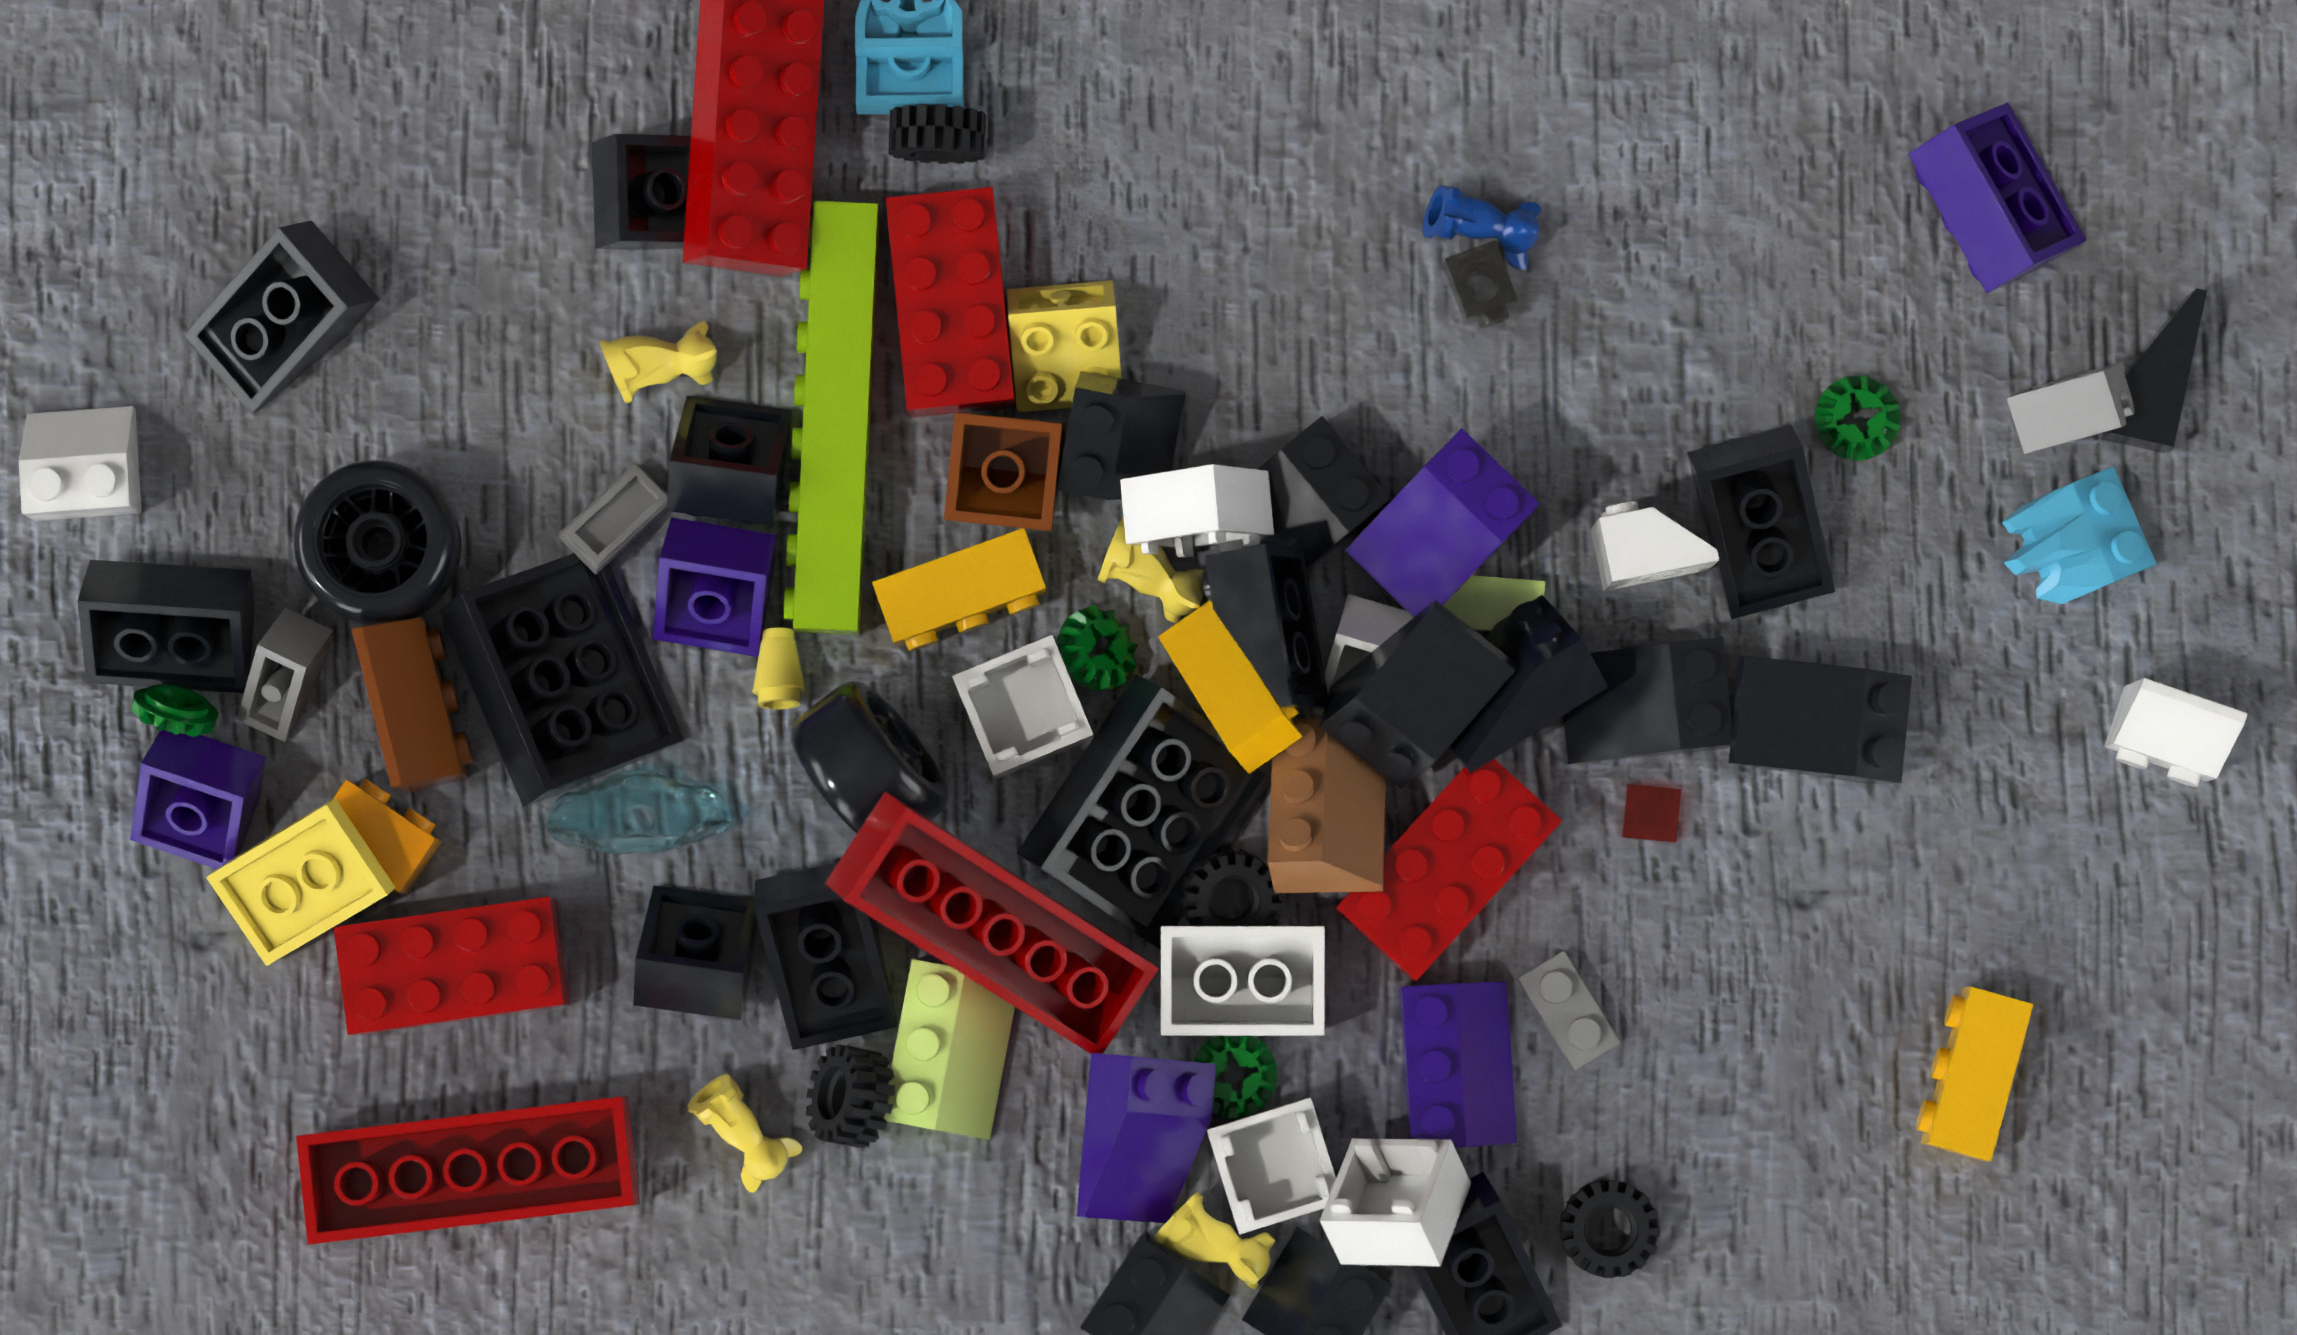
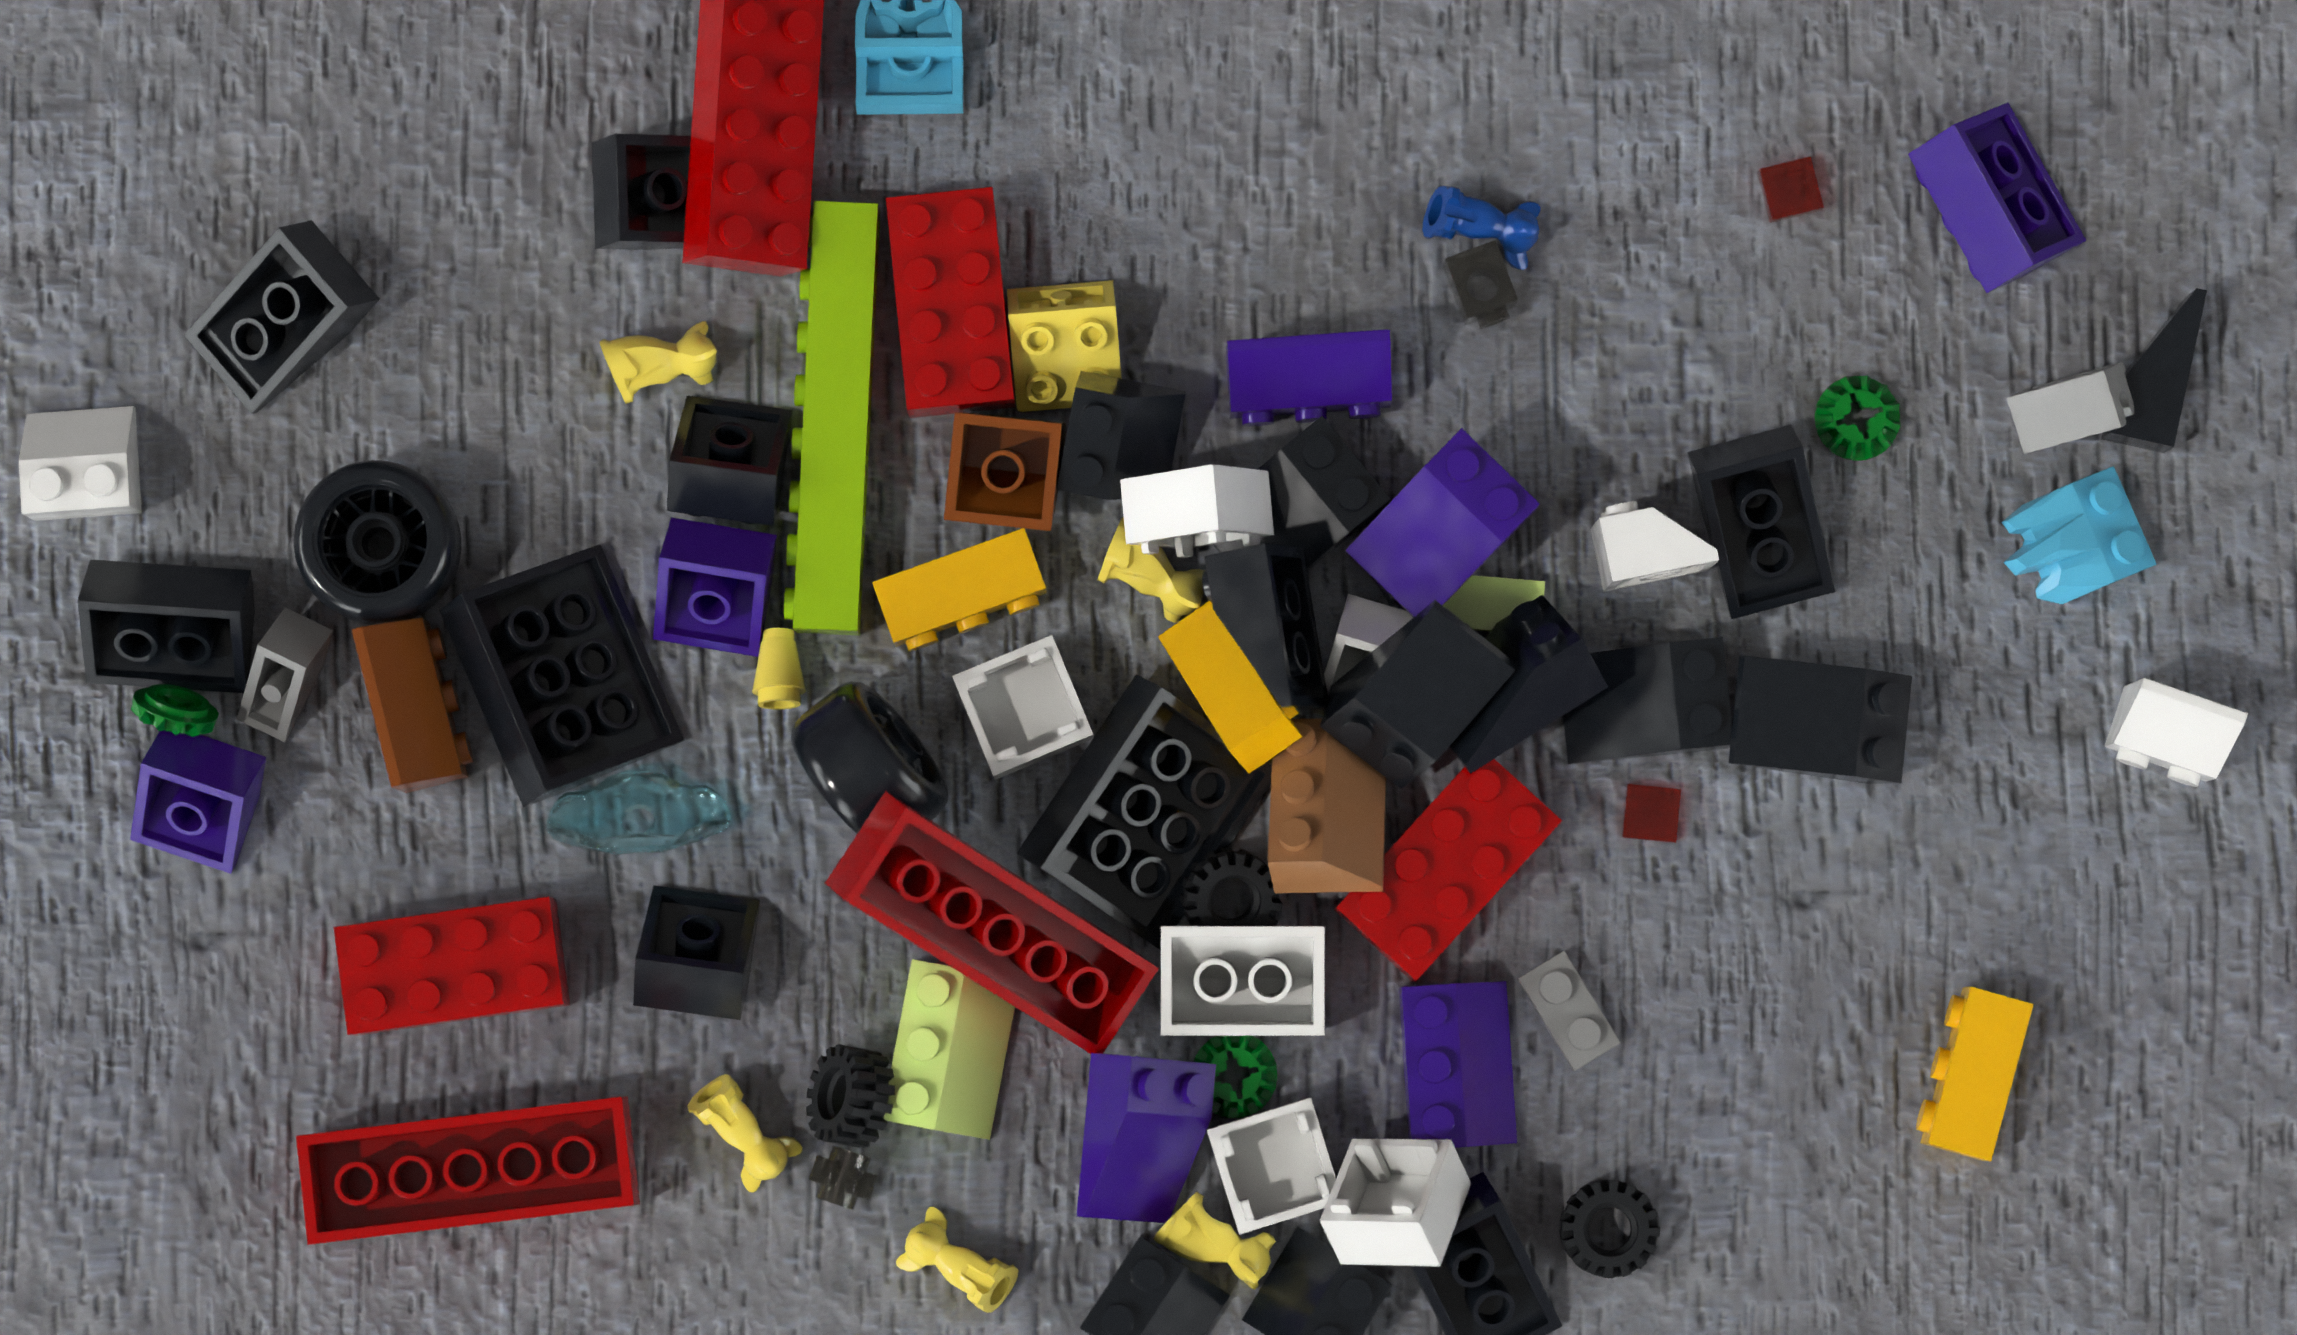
(300, 882): light yellow plate -> none
(398, 841): light orange brick -> none
(615, 518): light grey tile -> none
(822, 959): black slope -> none
(843, 1177): none -> clear smoke gear
(937, 134): black tyre -> none
(983, 1280): none -> light yellow animal
(1078, 637): green gear -> none
(1309, 376): none -> dark purple slope
(1790, 189): none -> clear red tile

